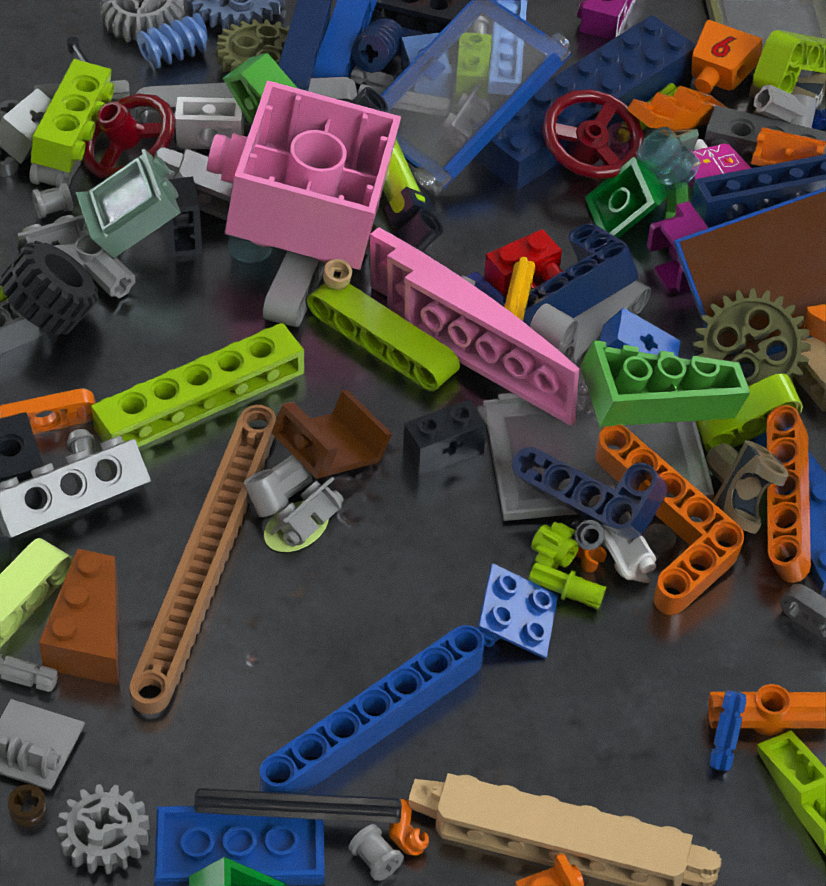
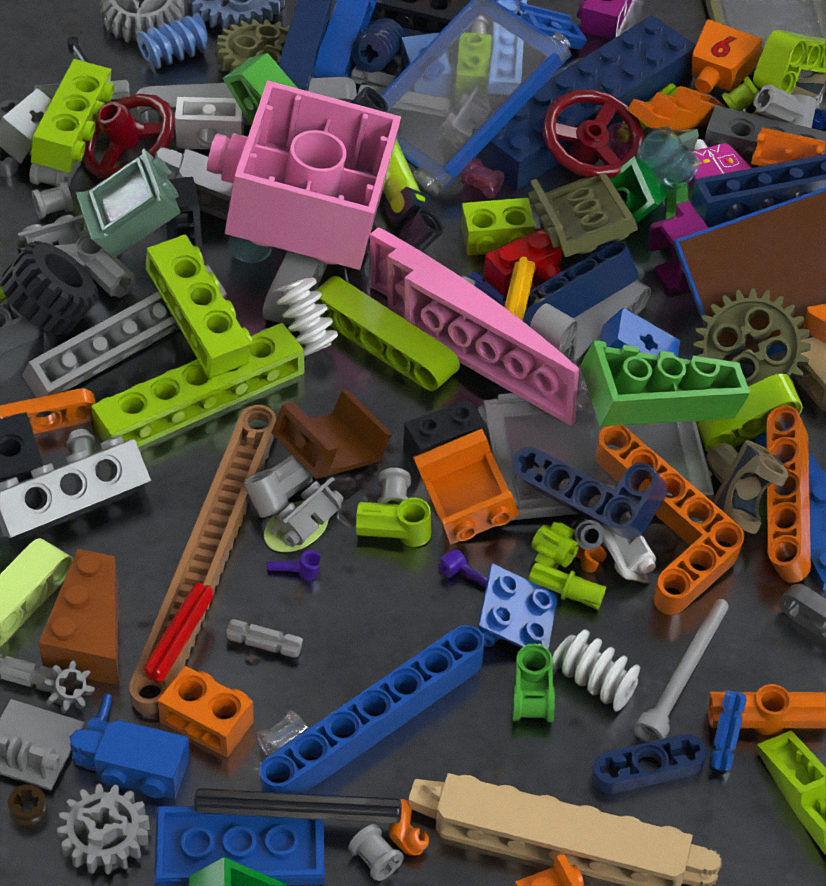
(78, 682): none -> light grey gear
(99, 722): none -> blue hand
(102, 346): none -> light grey brick
(134, 757): none -> blue hinge
(178, 632): none -> red axle
(201, 717): none -> orange brick
(216, 352): none -> lime brick
(264, 638): none -> light grey axle
(281, 733): none -> clear bush
(306, 567): none -> dark purple hand
(307, 315): none -> white piece
(339, 266): tan hinge -> none
(393, 485): none -> light grey bush
(396, 521): none -> lime piece
(455, 562): none -> dark purple hand
(466, 487): none -> orange panel
(482, 178): none -> clear pink bush
(495, 224): none -> lime brick
(533, 689): none -> bright green piece
(552, 22): none -> blue plate
(582, 214): none -> olive bracket
(596, 669): none -> white piece
(655, 722): none -> light grey piece
(658, 749): none -> dark blue beam
(741, 96): none -> lime bush

